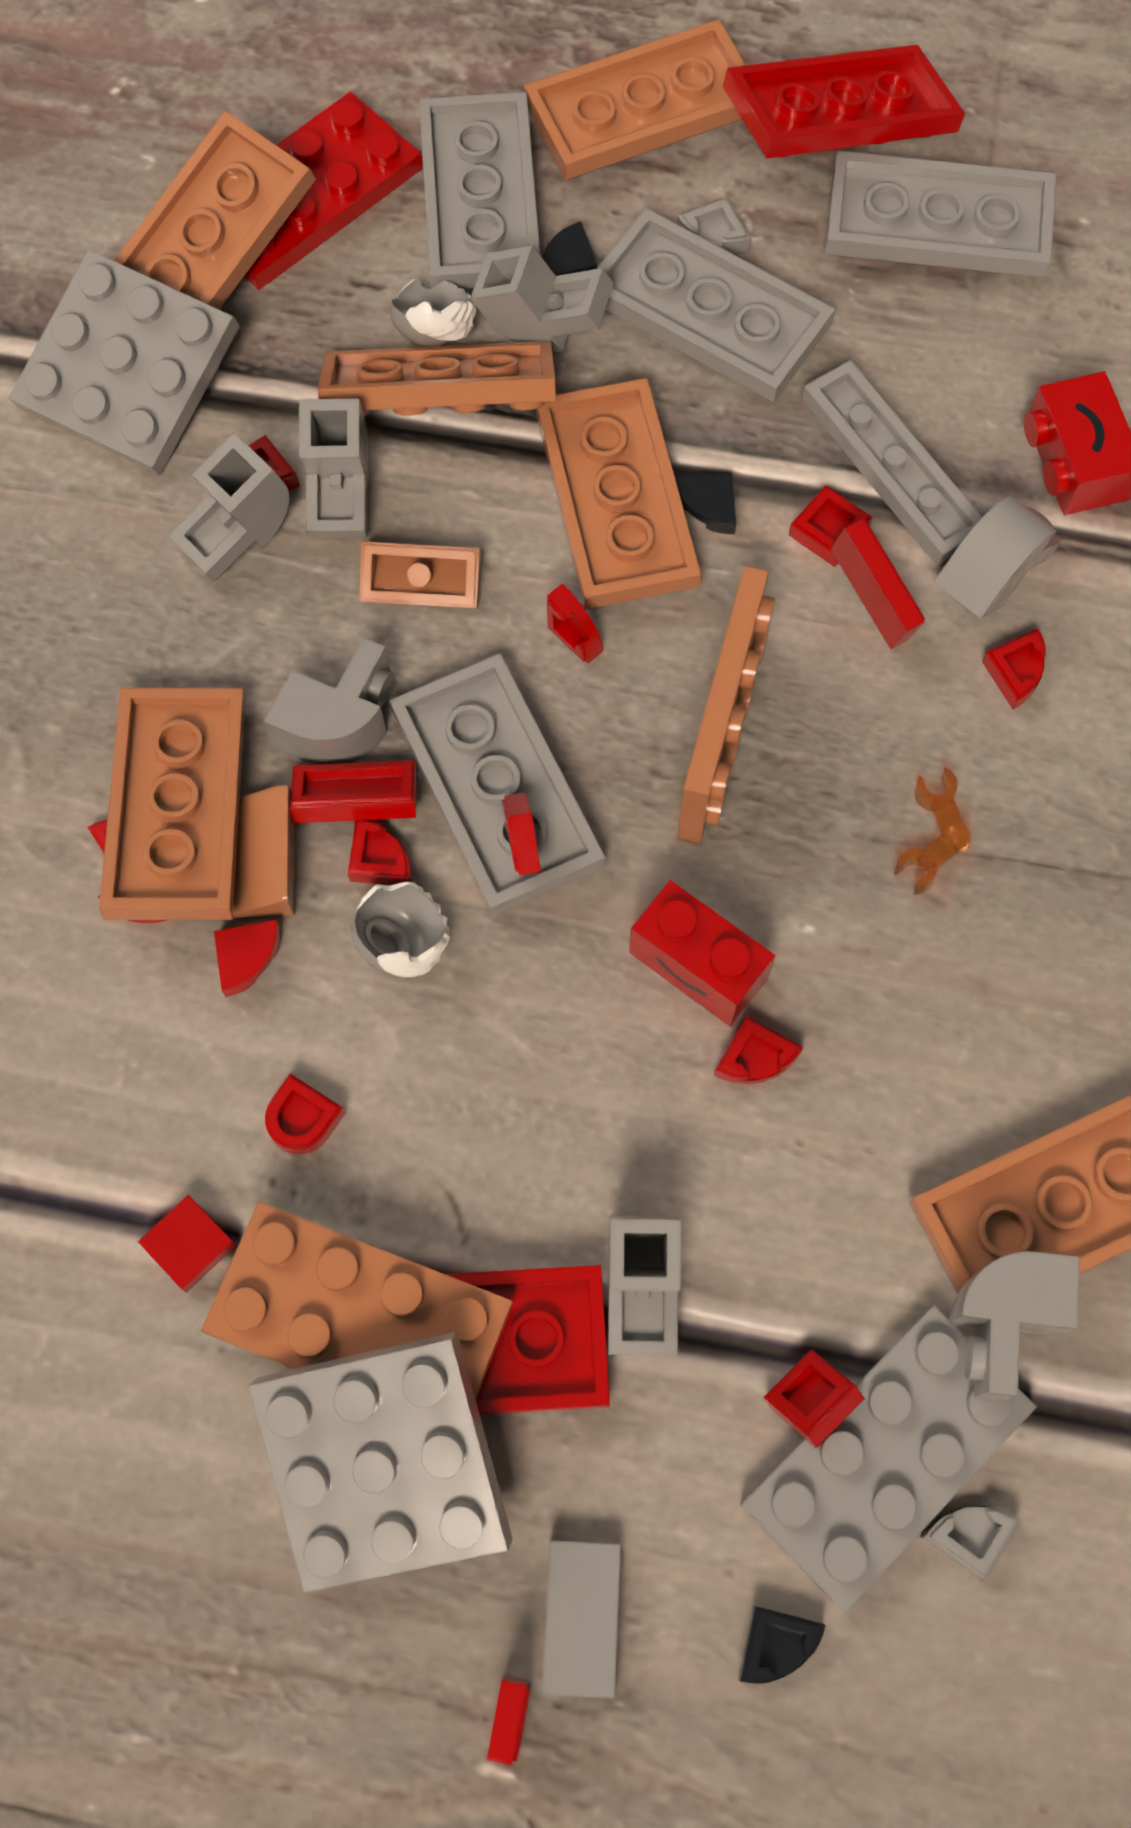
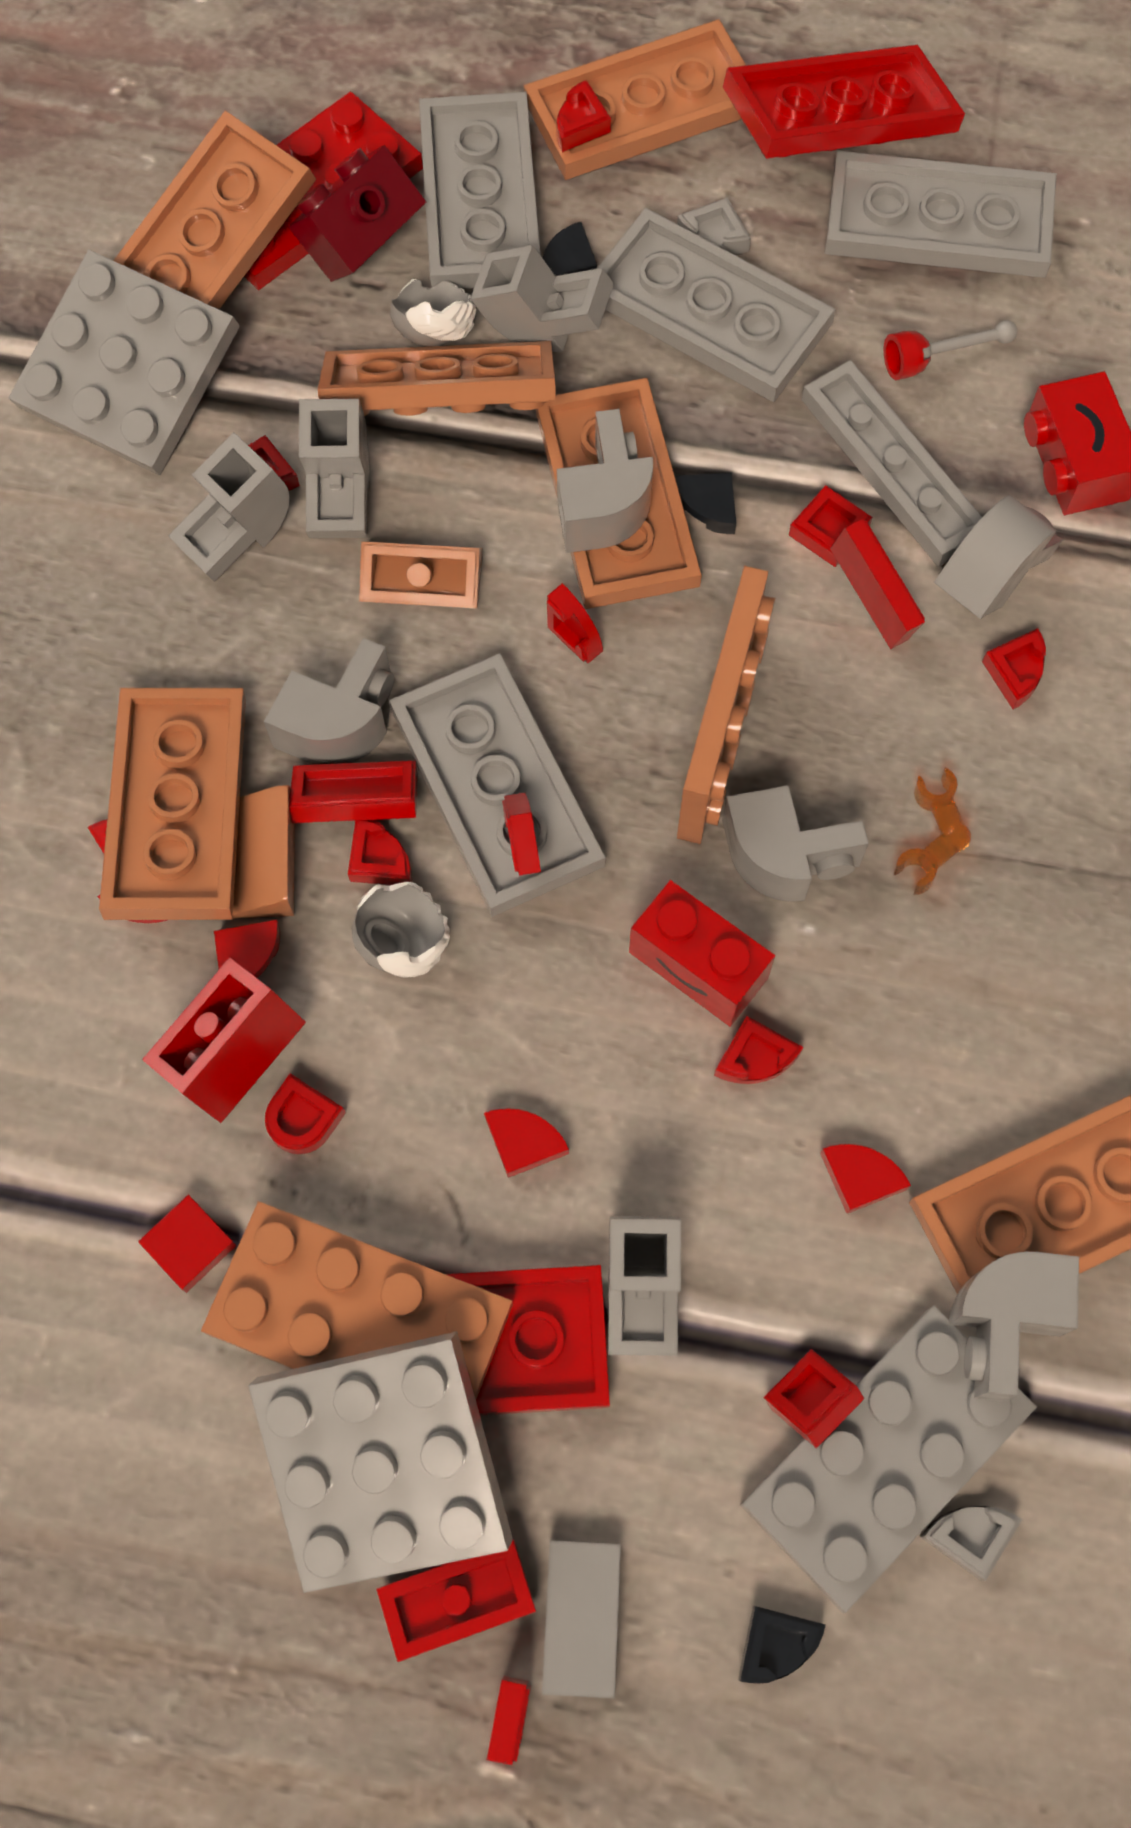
(224, 1040): none -> red brick
(355, 213): none -> dark red brick
(455, 1601): none -> red plate
(524, 1139): none -> red tile
(581, 118): none -> red tile
(606, 499): none -> light grey brick
(777, 855): none -> light grey brick
(862, 1175): none -> red tile
(910, 352): none -> hinge

